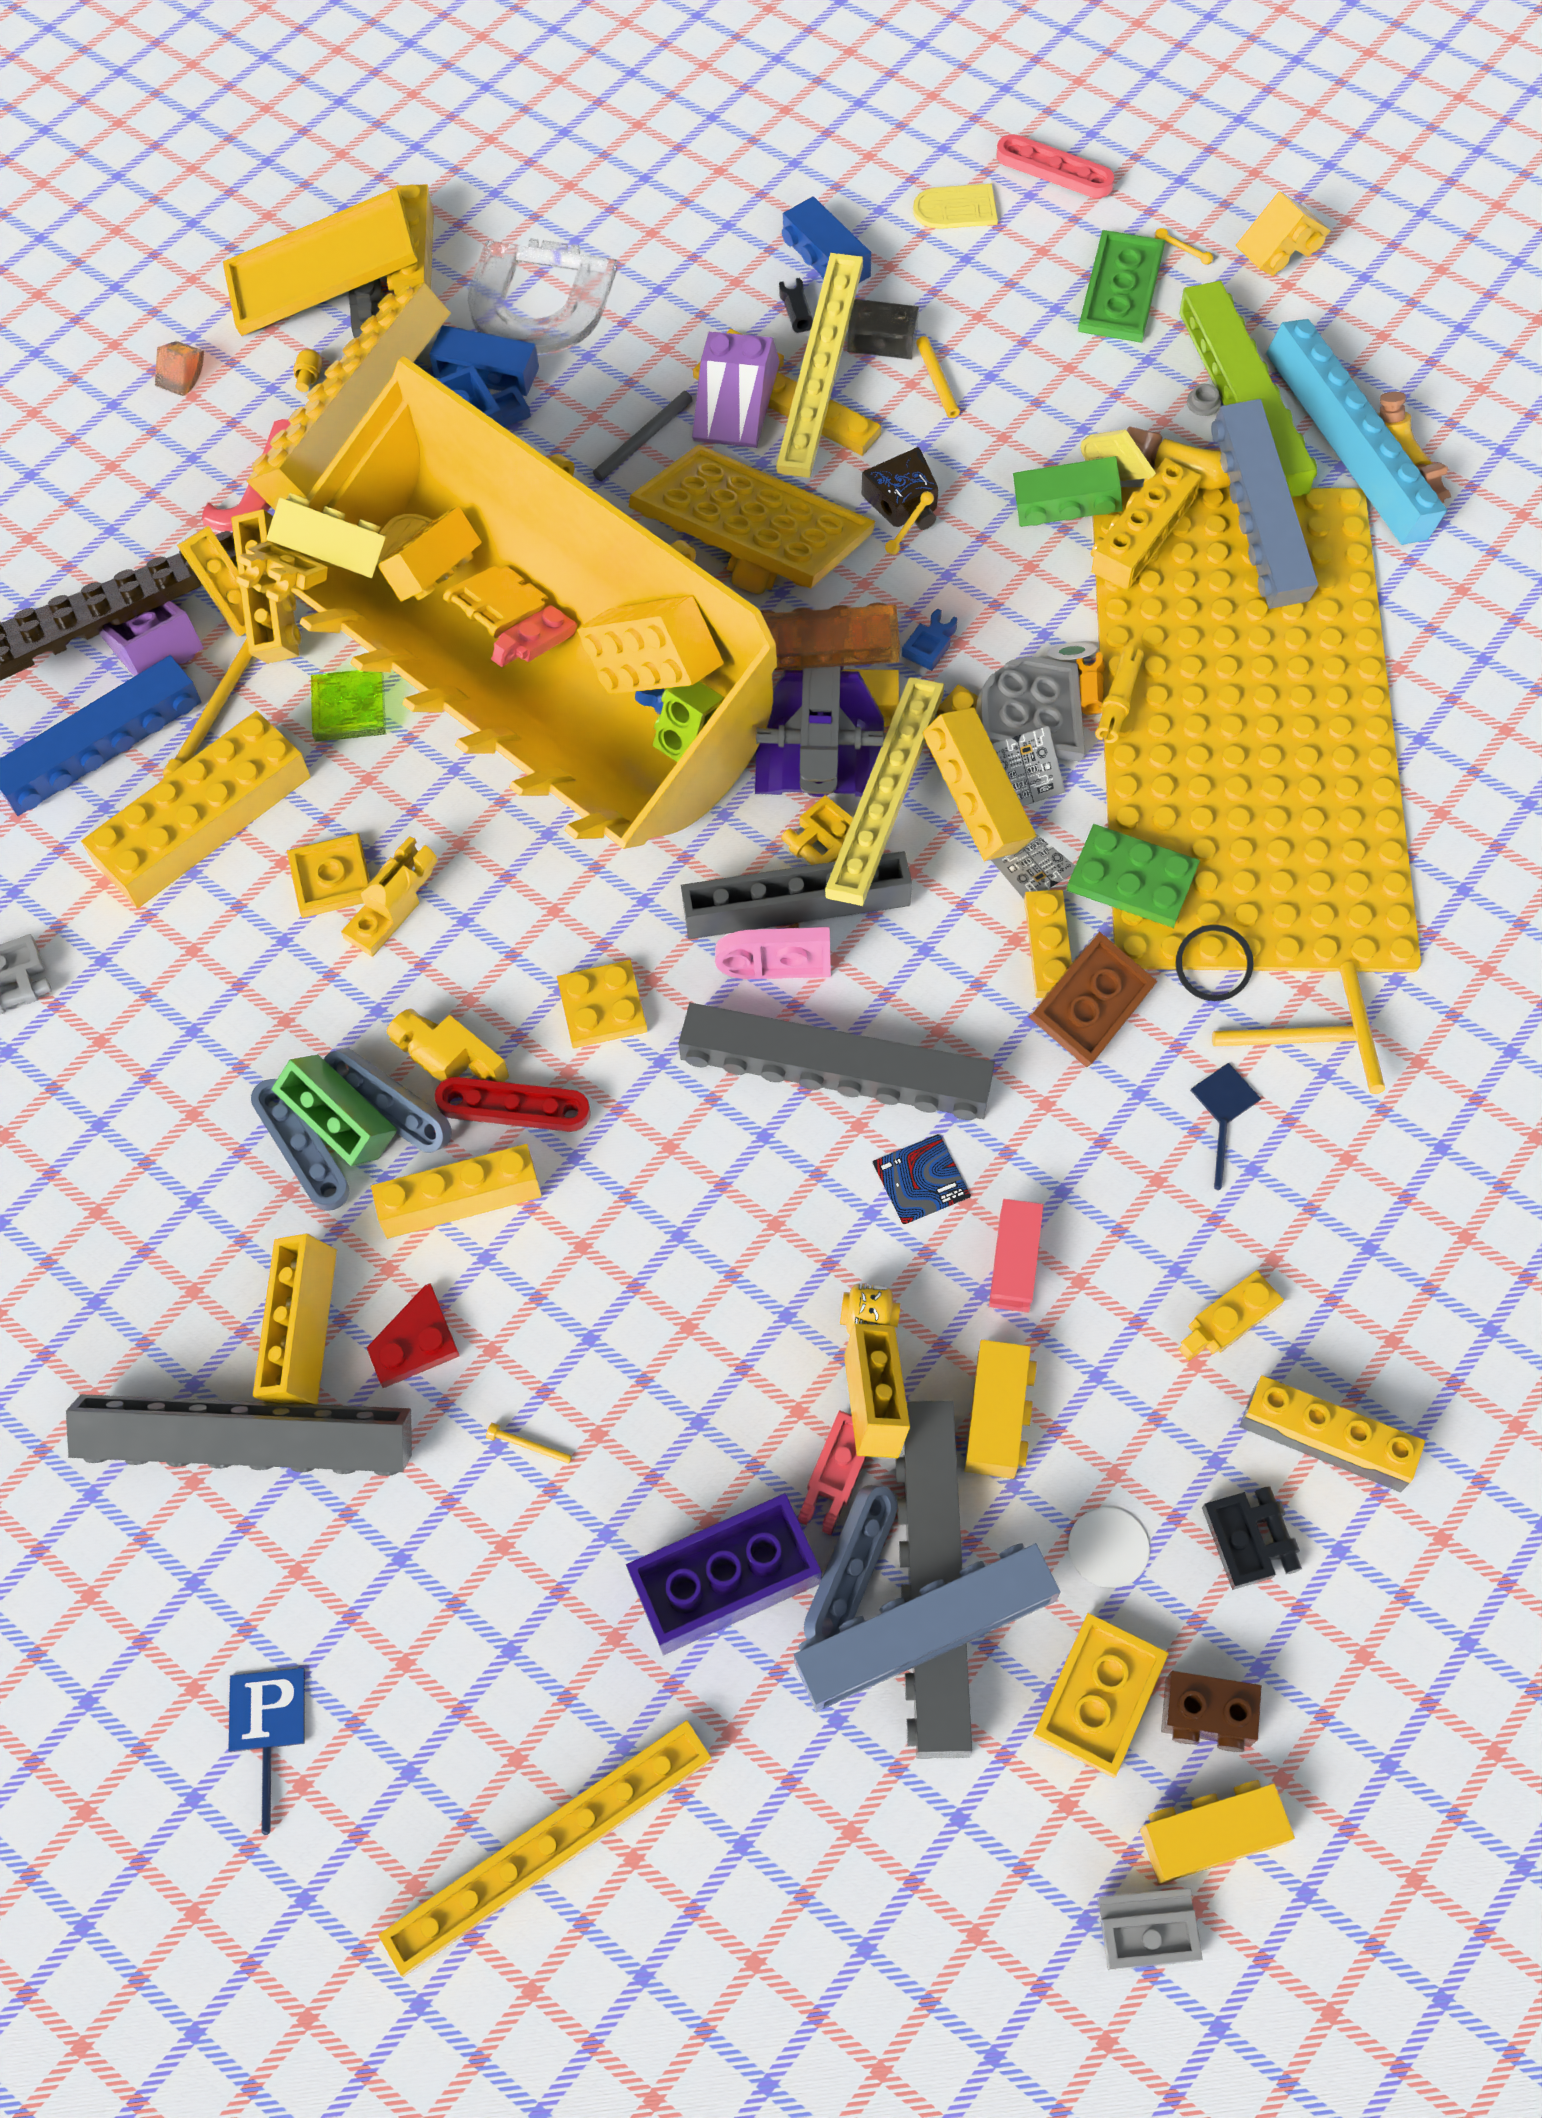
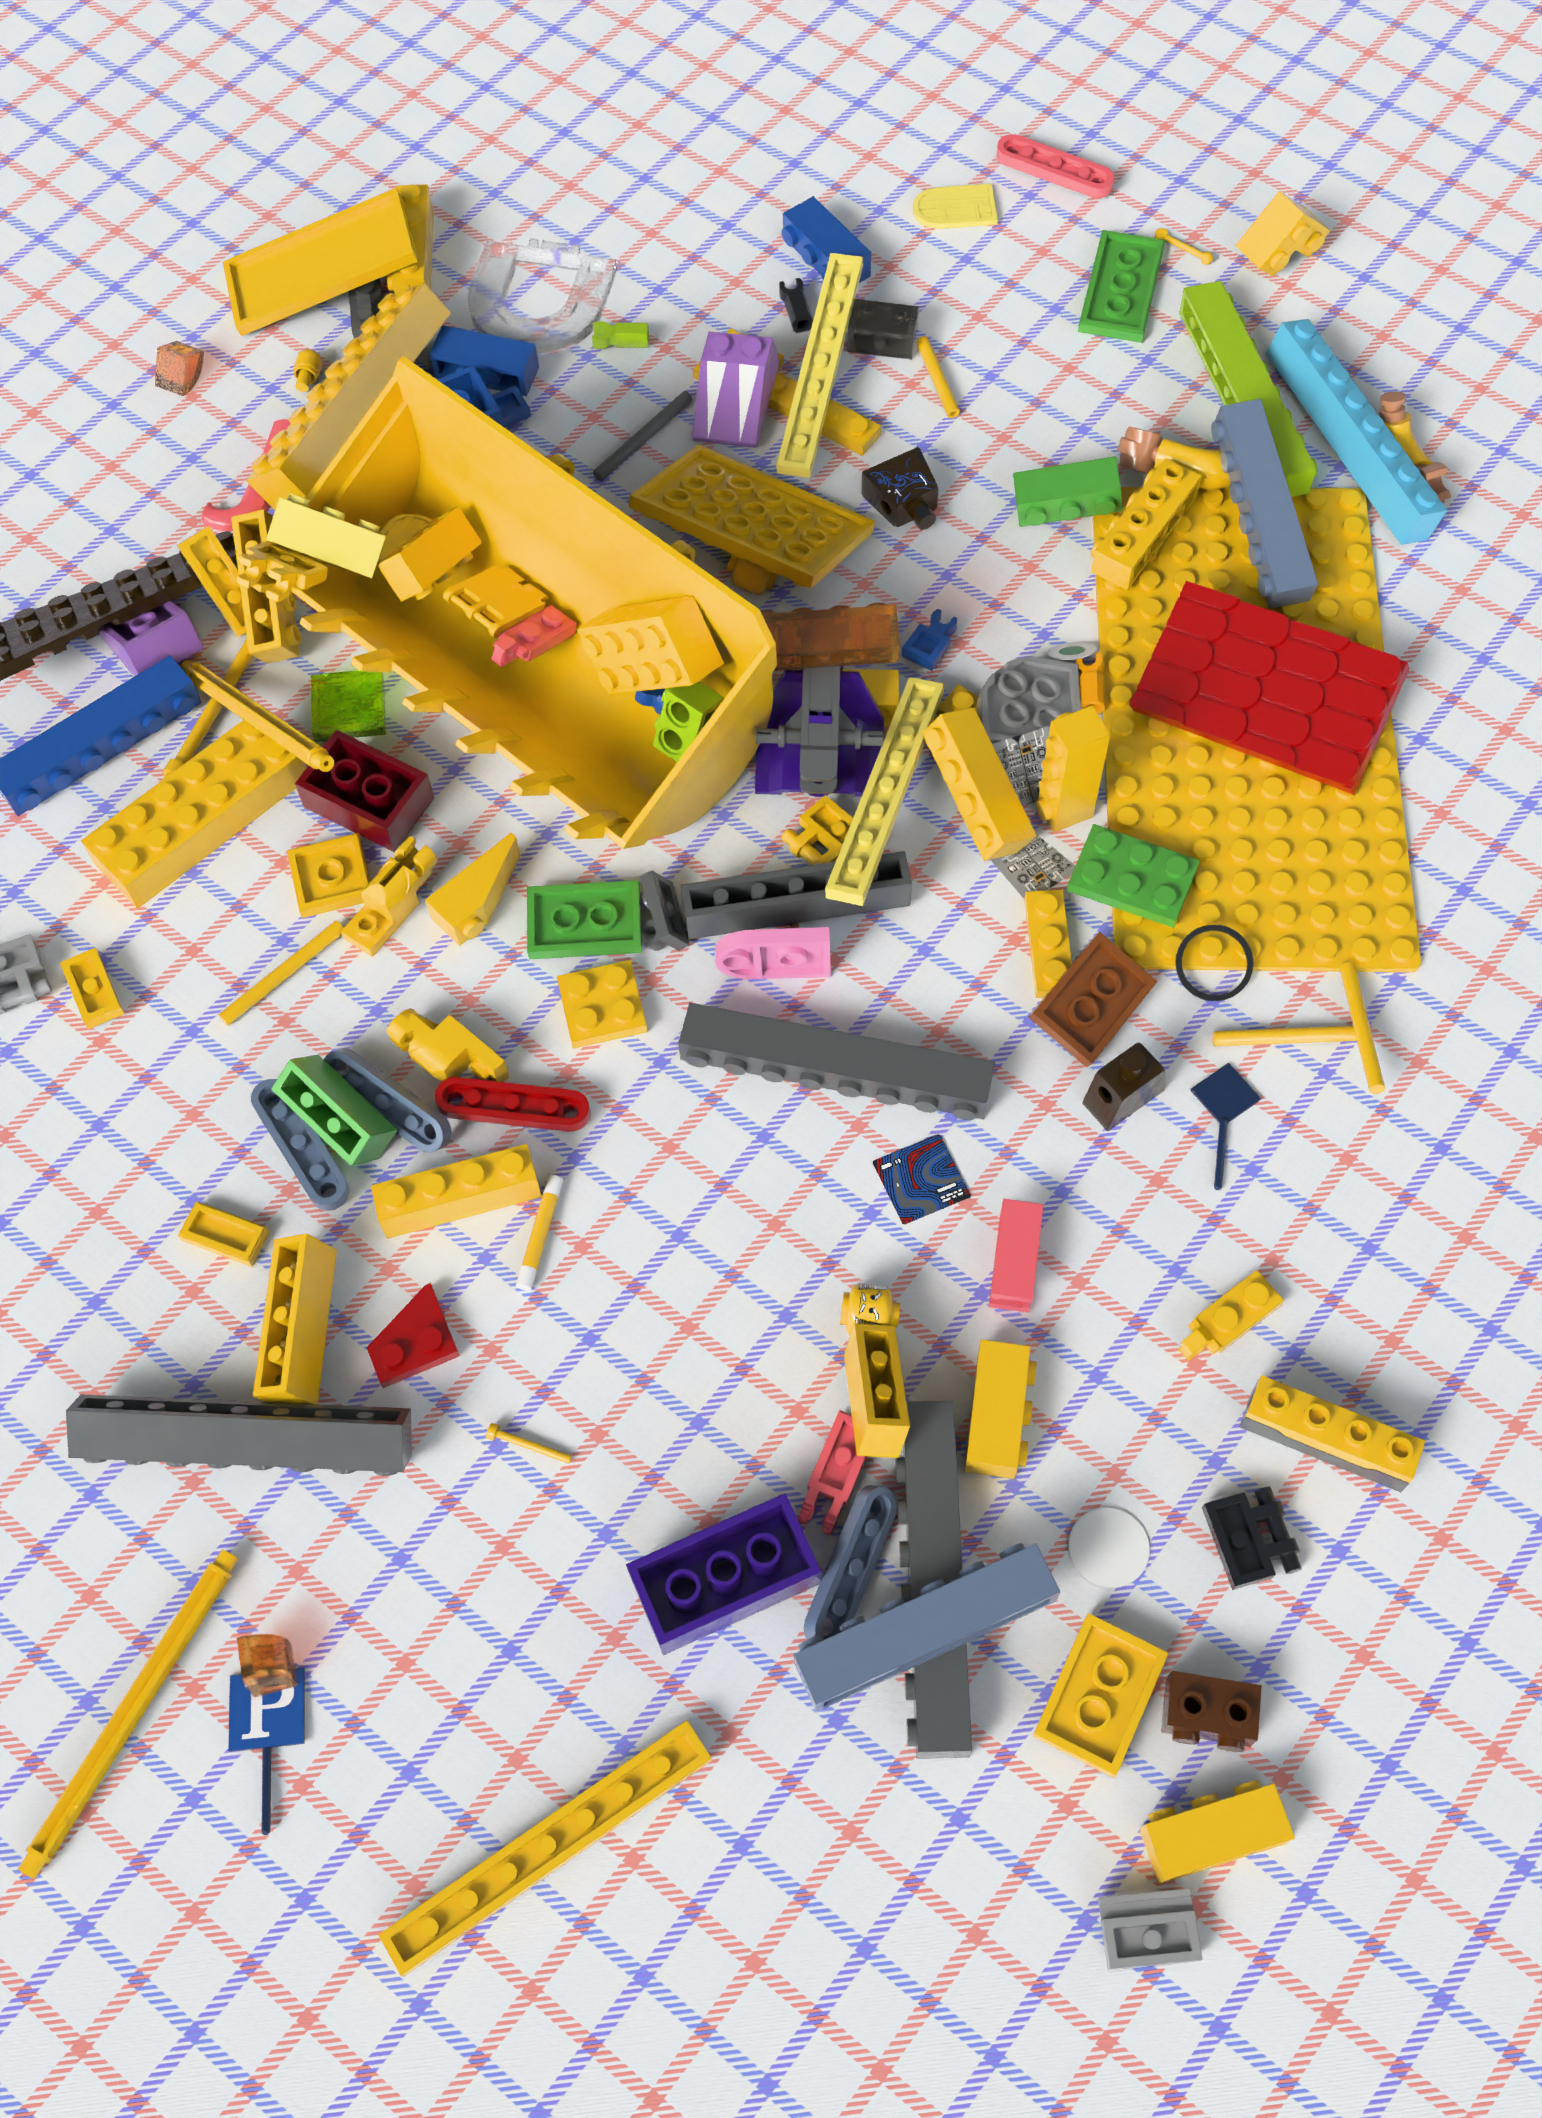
(91, 988): none -> yellow plate
(127, 1715): none -> yellow piece
(224, 1233): none -> yellow tile
(258, 716): none -> yellow piece
(266, 1663): none -> clear orange brick
(281, 973): none -> yellow bar
(366, 791): none -> dark red brick
(469, 898): none -> yellow slope
(539, 1232): none -> yellow bar
(583, 919): none -> bright green plate
(621, 334): none -> lime bar
(667, 920): none -> dark grey plate
(892, 546): yellow hinge -> none
(1072, 768): none -> yellow brick
(1116, 704): yellow pin -> none
(1118, 443): light yellow window -> none
(1131, 1081): none -> dark brown torso
(1204, 400): light grey plate -> none
(1270, 686): none -> red piece

